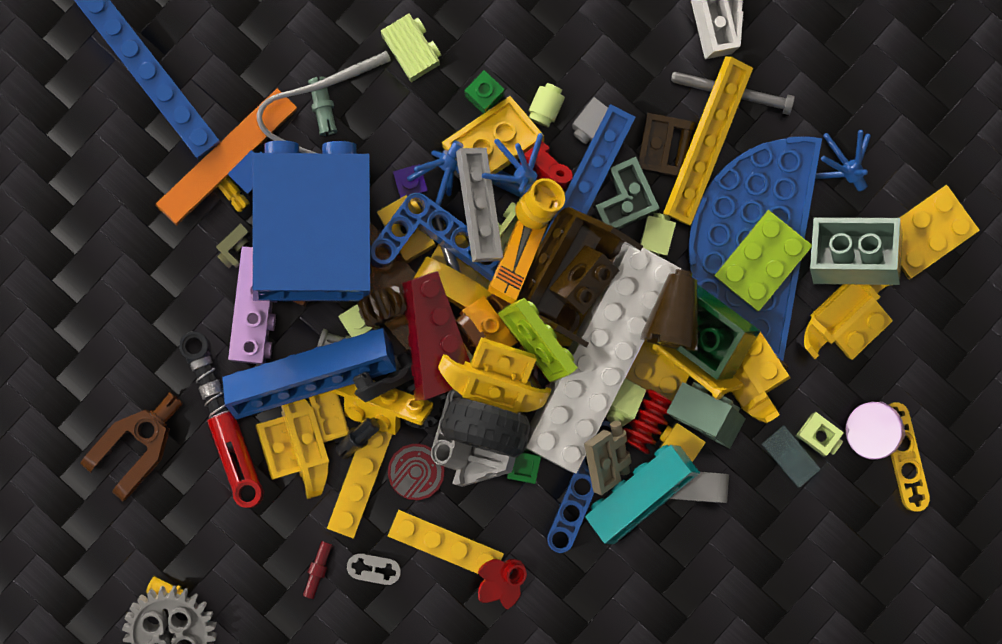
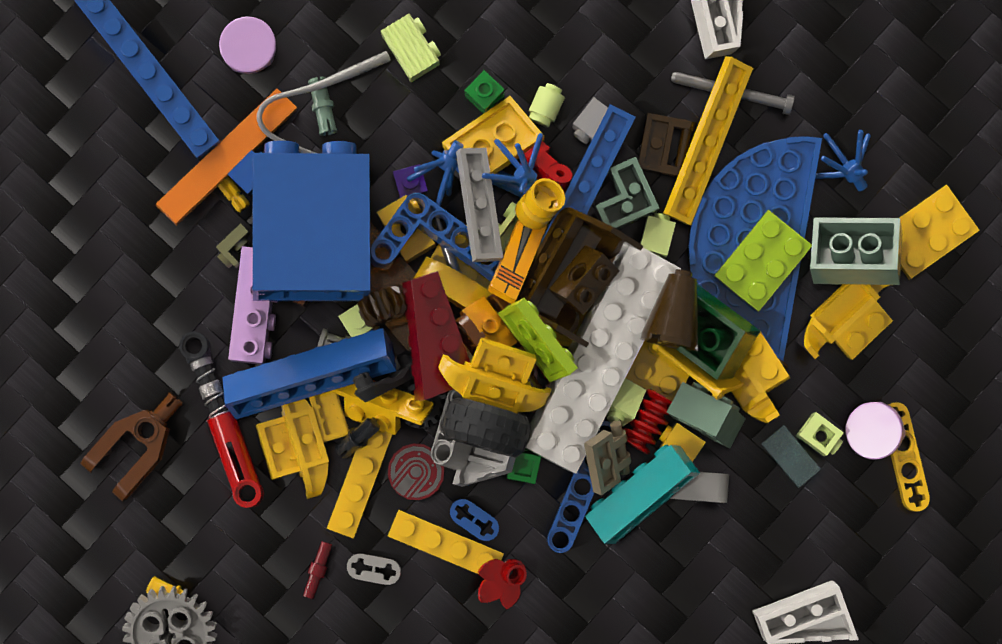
(247, 45): none -> lavender tile
(469, 525): none -> blue beam
(807, 616): none -> white wedge

